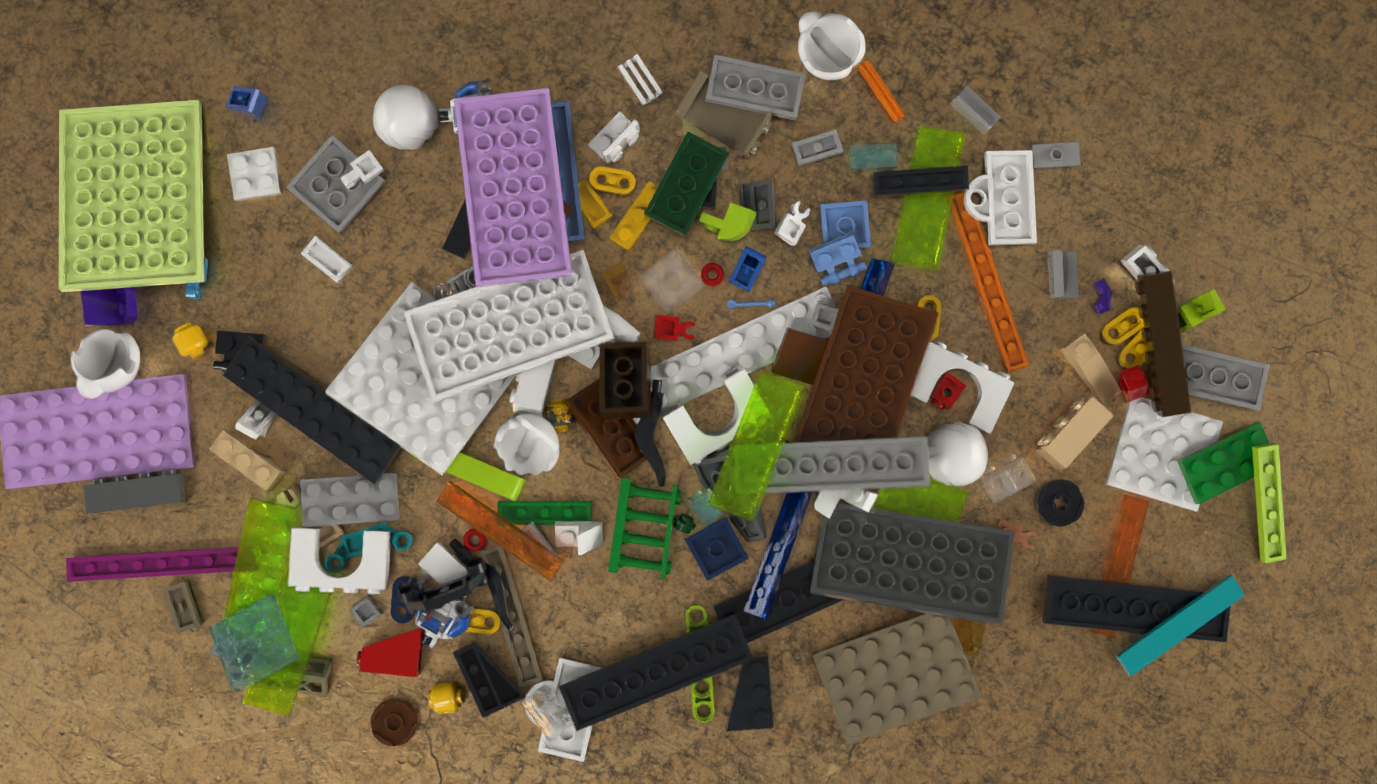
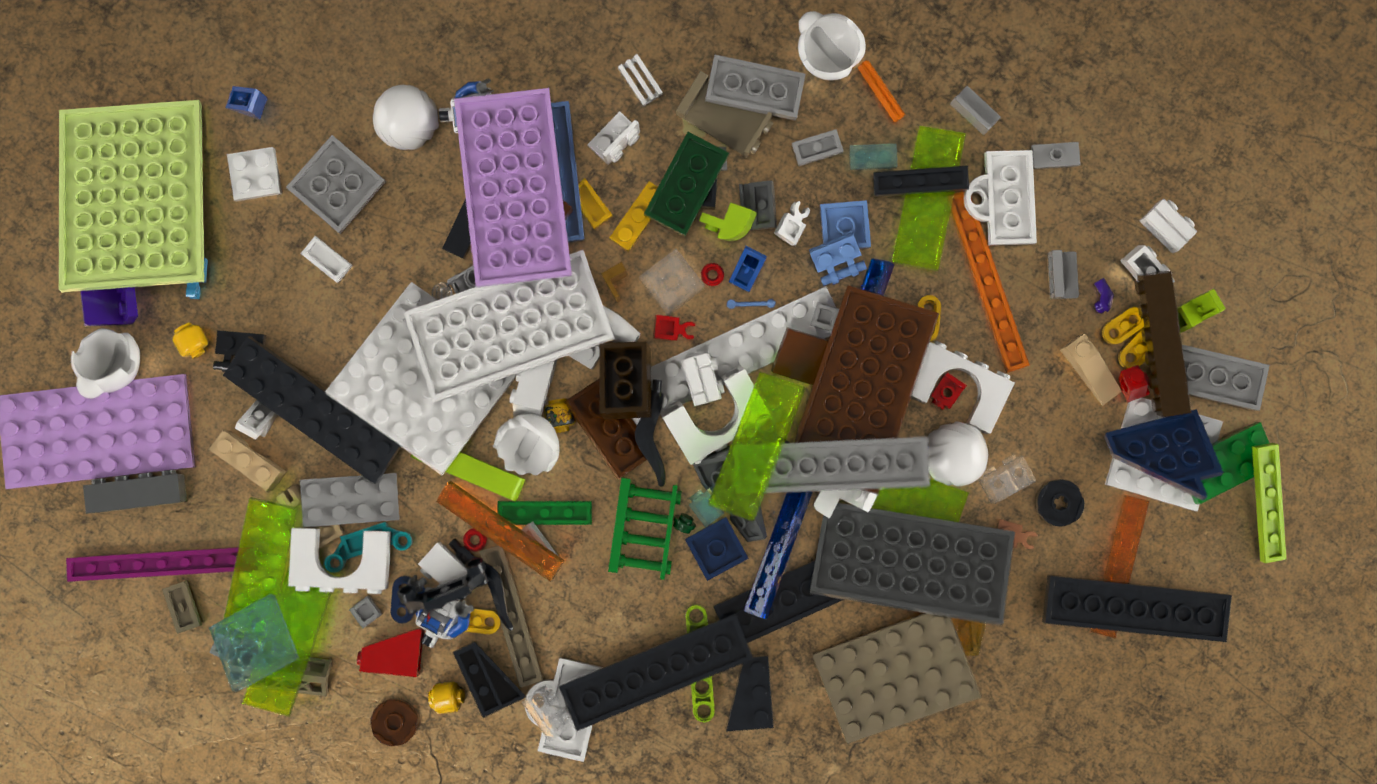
(364, 168): white plate -> none
(580, 534): white slope -> none
(613, 180): yellow plate -> none
(702, 379): none -> white brick
(1073, 432): tan brick -> none
(1169, 225): none -> white brick
(1169, 450): none -> dark blue wing
(1180, 625): teal tile -> none

